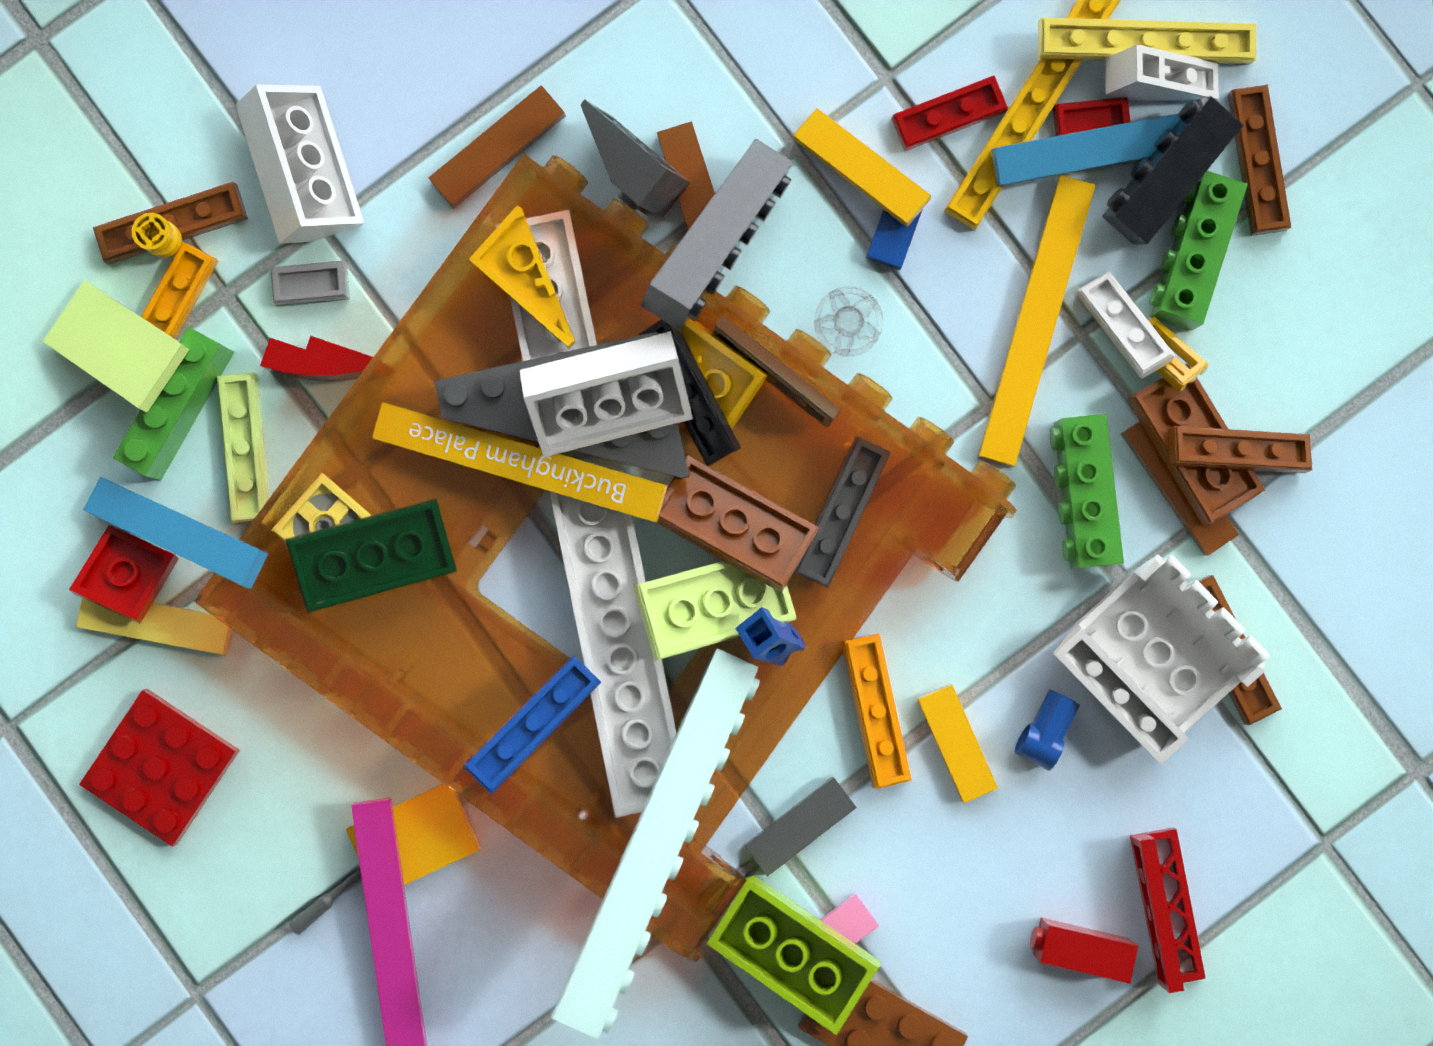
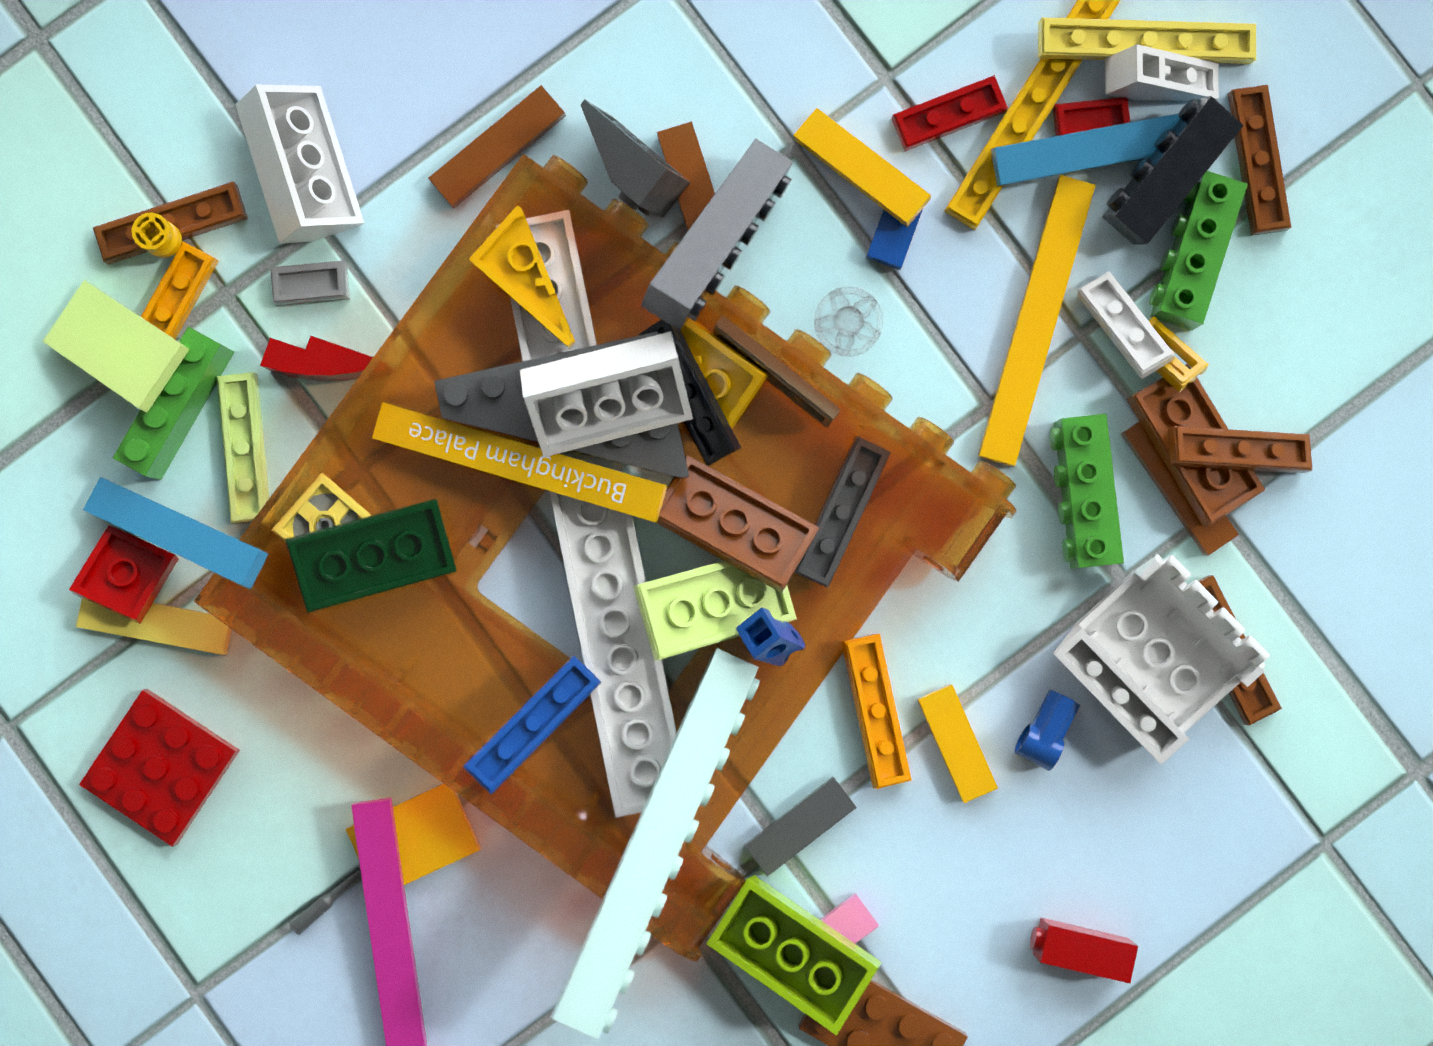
(1158, 909): red fence -> none

